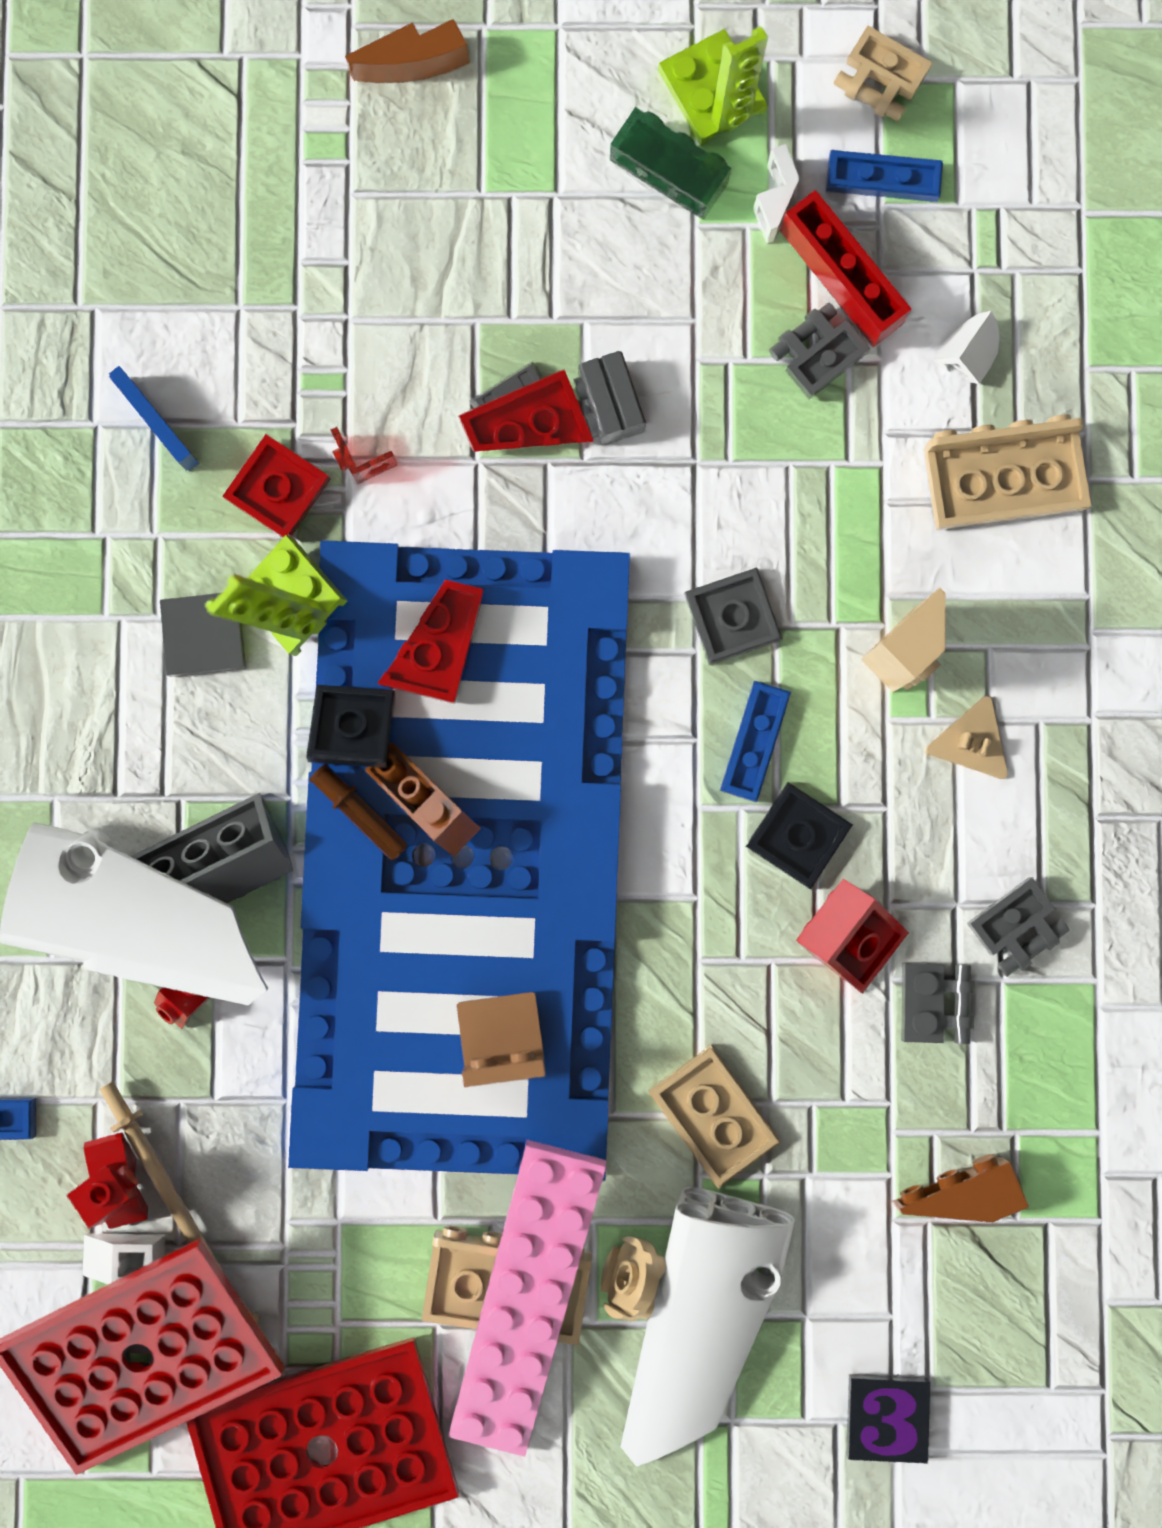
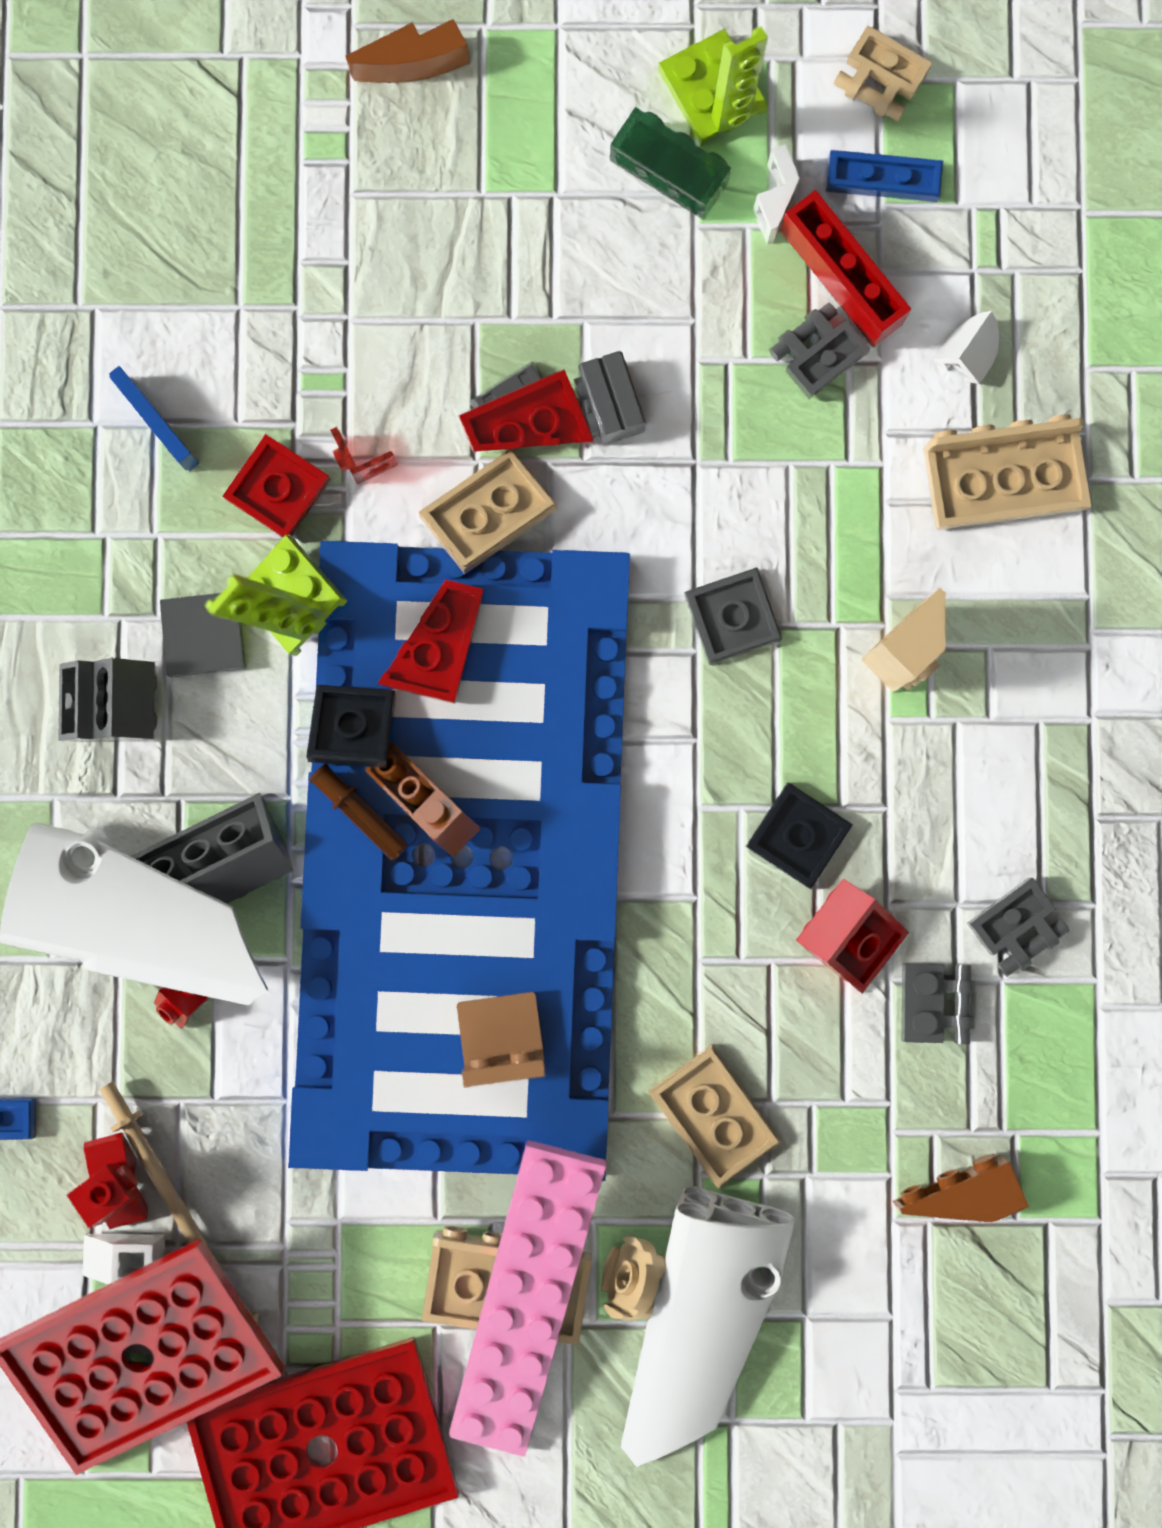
(107, 700): none -> dark grey piece
(487, 511): none -> tan tile
(755, 741): blue tile -> none
(888, 1419): black tile -> none
(973, 741): tan piece -> none

